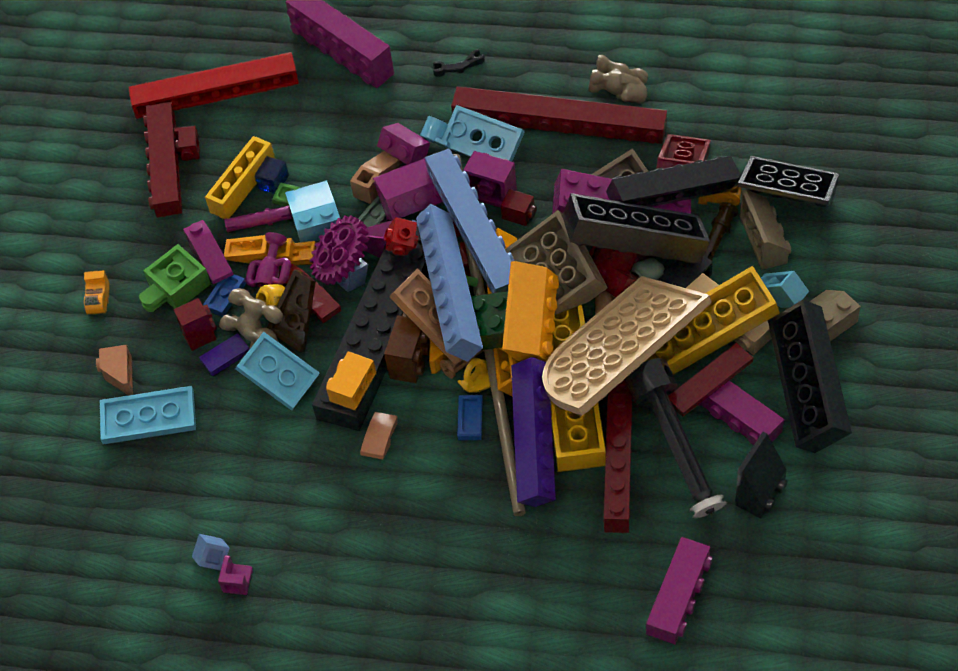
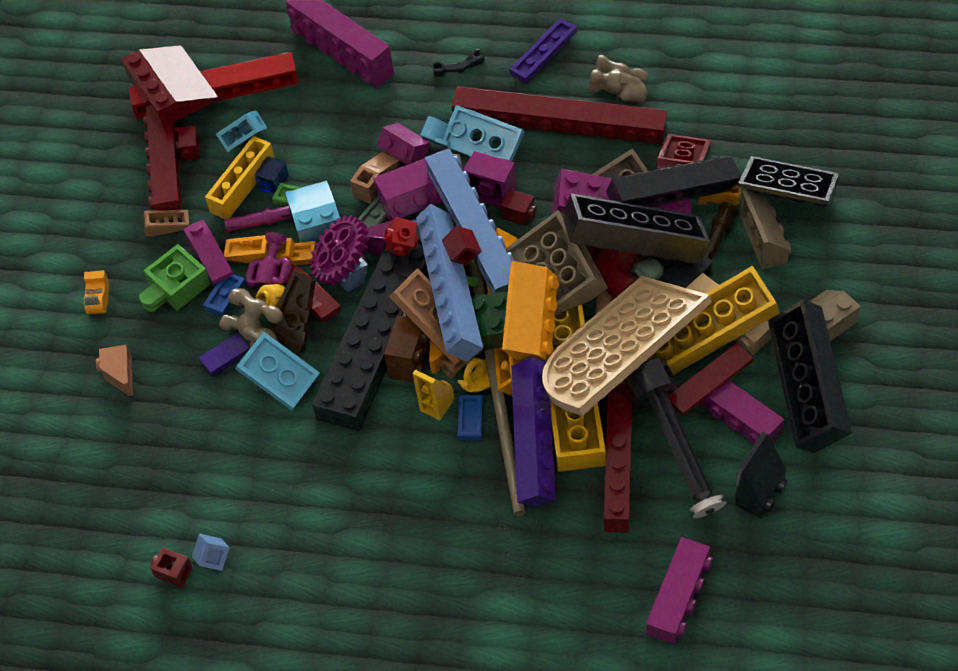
(147, 415): medium azure plate -> none
(152, 221): none -> medium nougat slope
(168, 82): none -> slope
(179, 566): none -> dark red brick
(196, 323): dark red brick -> none
(234, 577): magenta panel -> none
(245, 127): none -> medium azure torso
(351, 380): light orange brick -> none
(378, 435): nougat slope -> none
(433, 395): none -> yellow slope
(461, 245): none -> dark red brick
(543, 50): none -> dark purple plate
(785, 288): medium azure slope -> none

